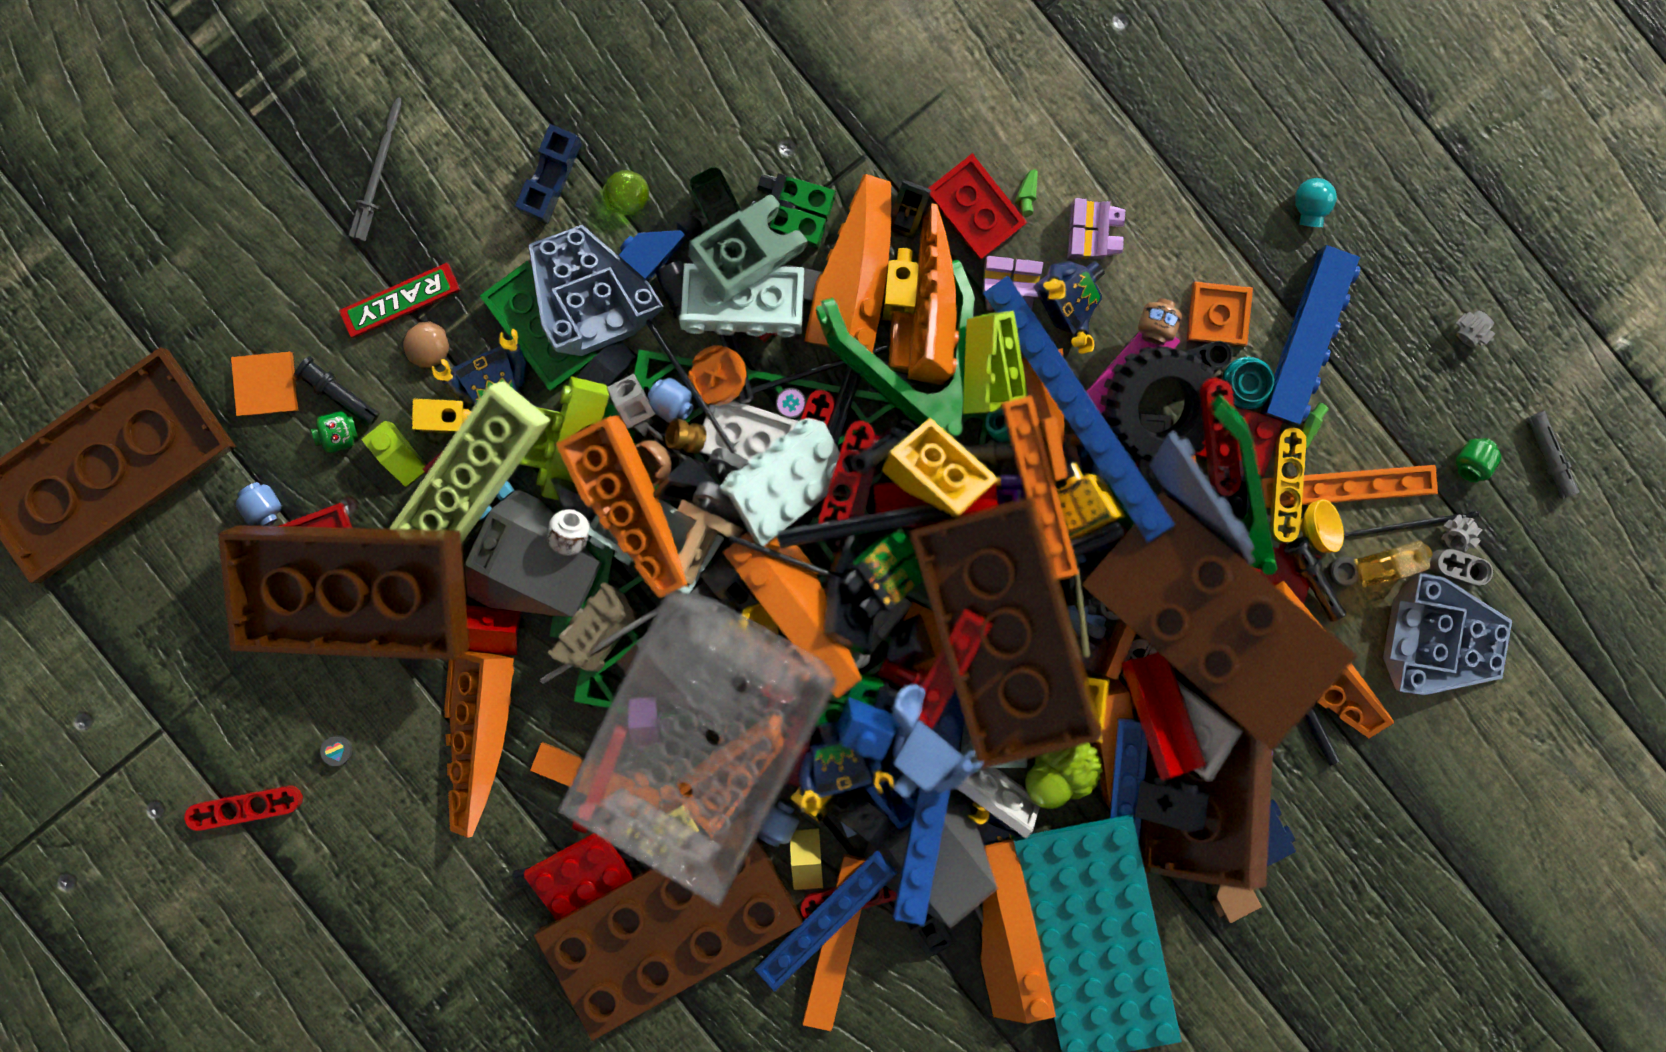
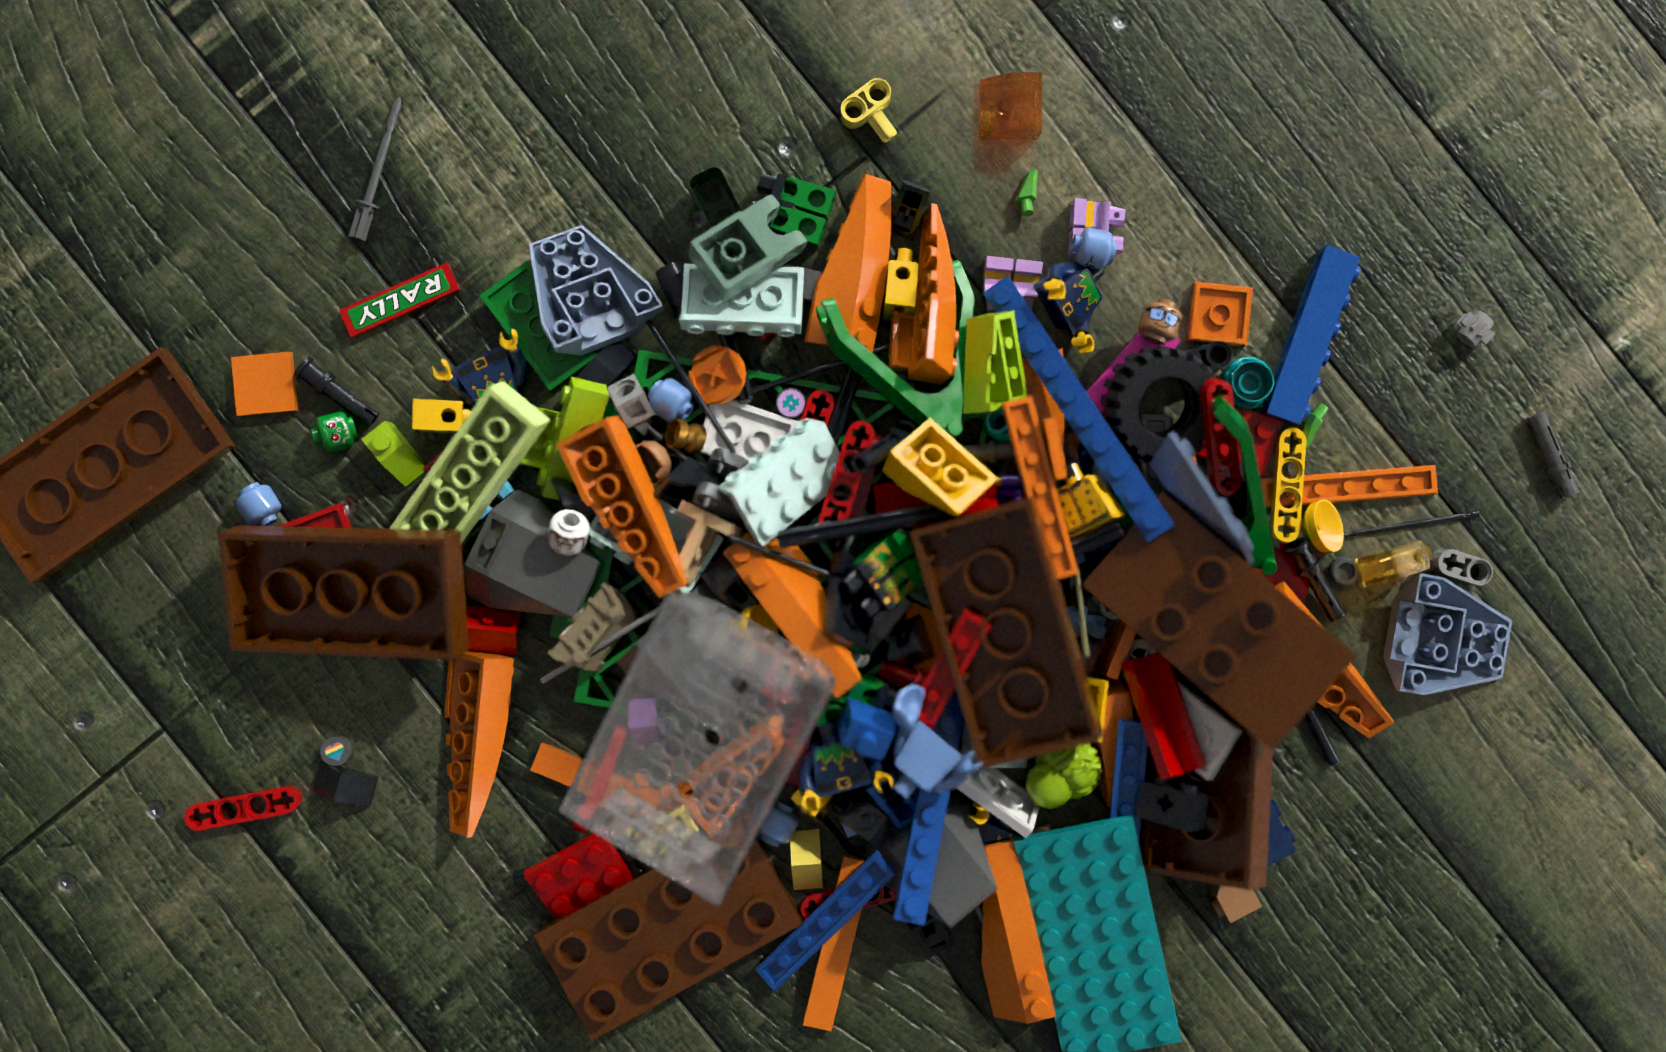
(345, 784): none -> black slope
(426, 344): medium nougat hair -> none
(555, 163): dark blue arch -> none
(625, 192): clear neon green hair -> none
(651, 251): blue slope -> none
(690, 227): black piece -> none
(870, 109): none -> light yellow beam
(976, 207): red plate -> none
(1011, 106): none -> clear orange slope
(1094, 248): none -> medium blue head
(1314, 201): teal piece -> none
(1461, 533): light grey gear -> none
(1478, 460): green head -> none

